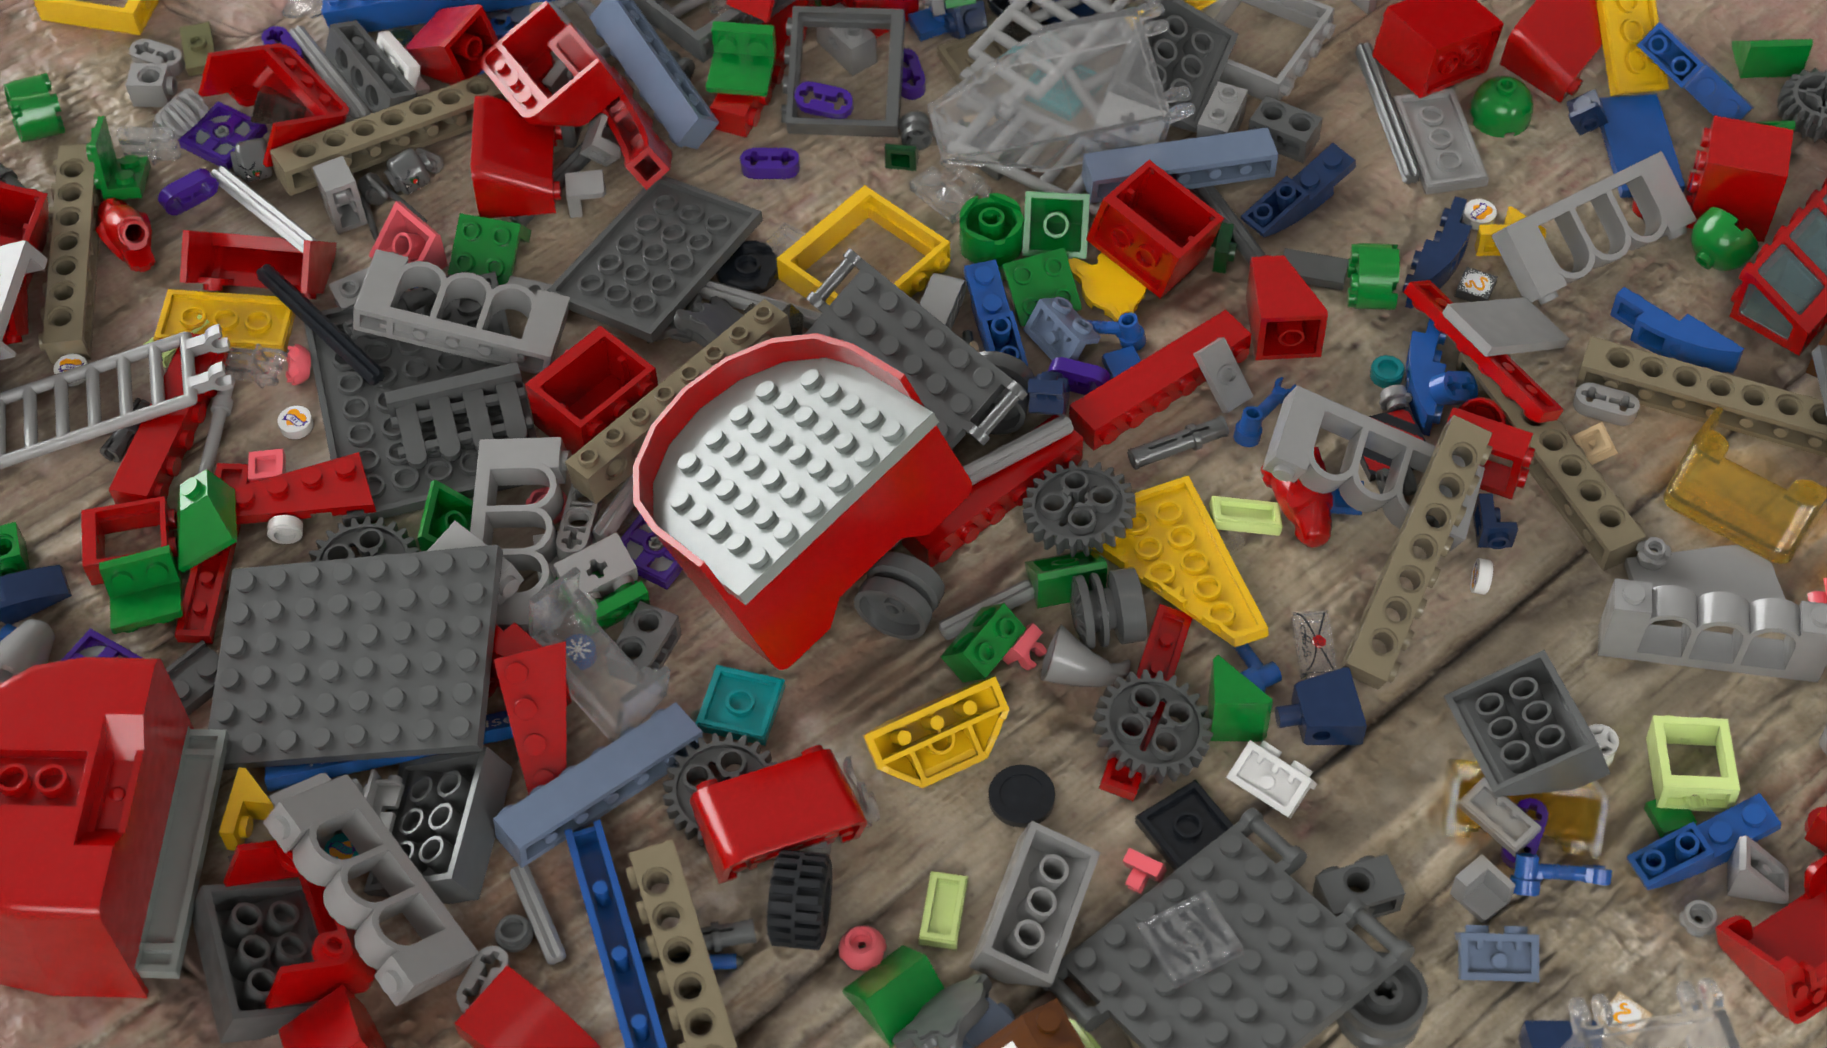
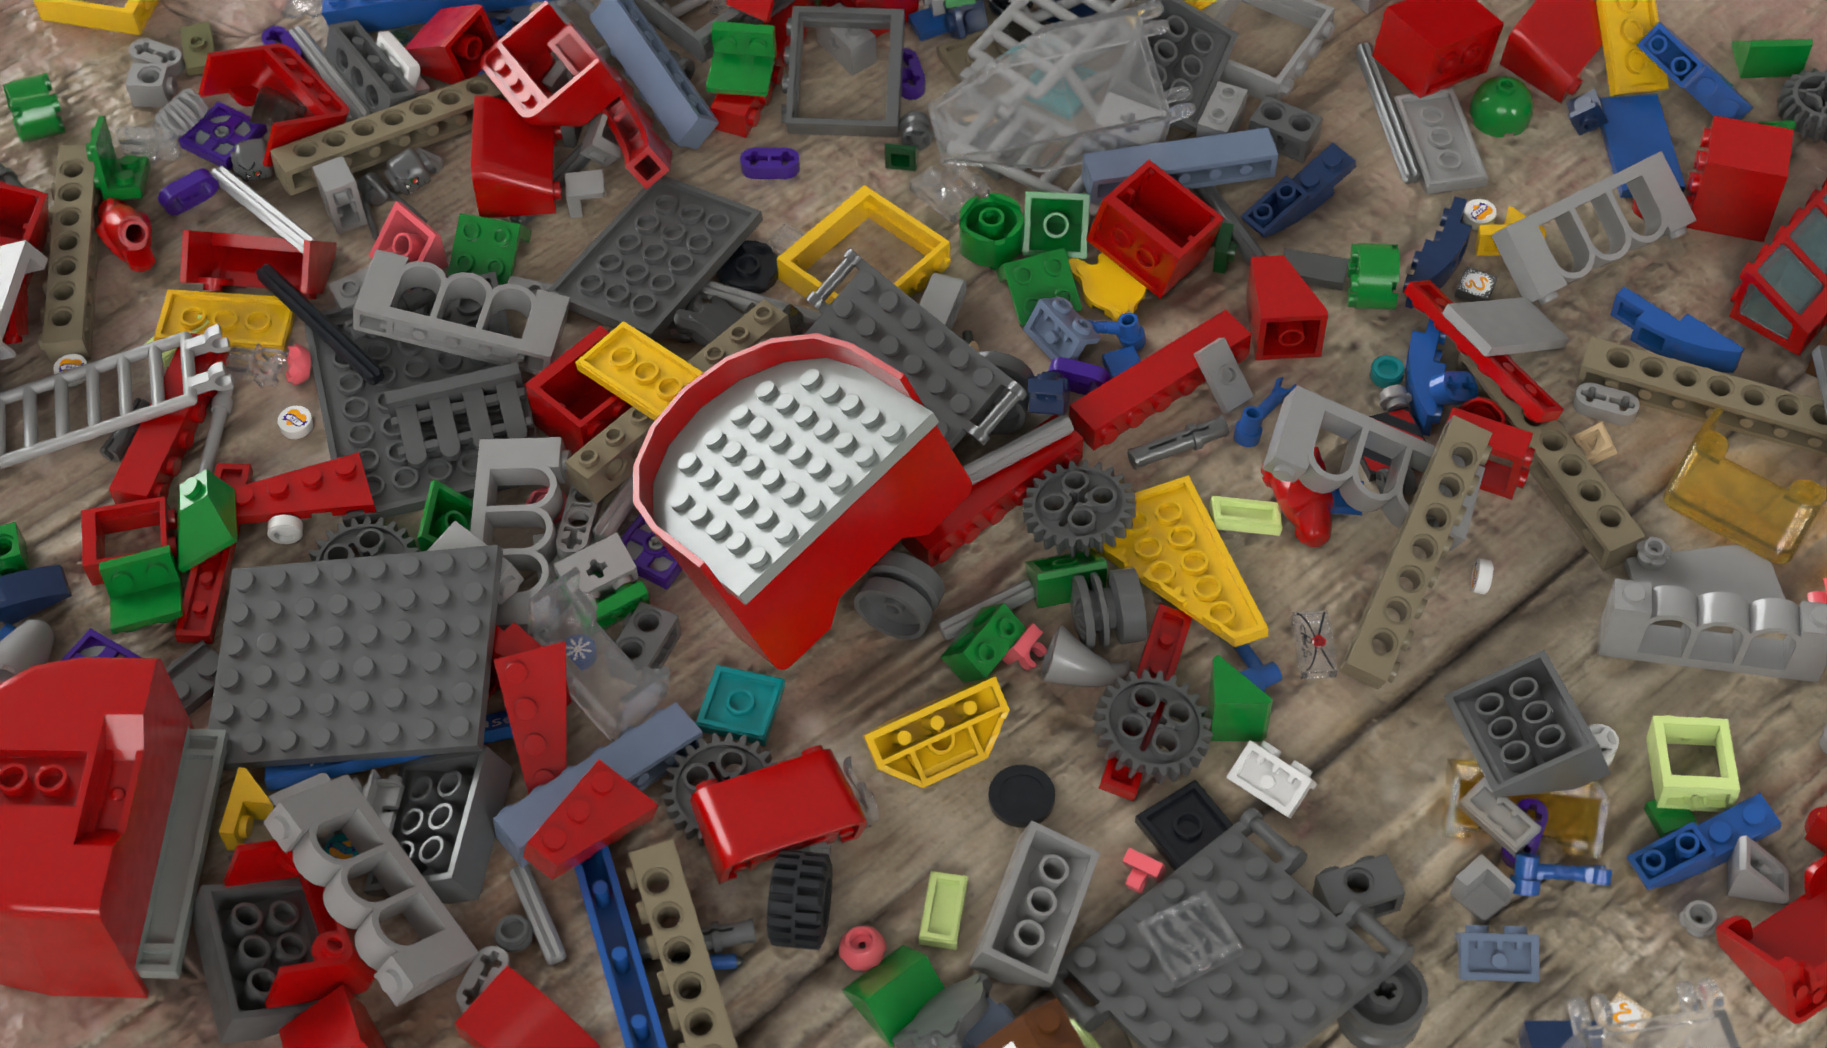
(266, 464): coral tile -> none
(587, 820): none -> red wedge
(637, 369): none -> yellow tile
(825, 93): dark purple beam -> none
(991, 310): blue slope -> none
(1325, 710): dark blue torso -> none
(1488, 526): dark blue bracket -> none
(1720, 242): green cylinder -> none

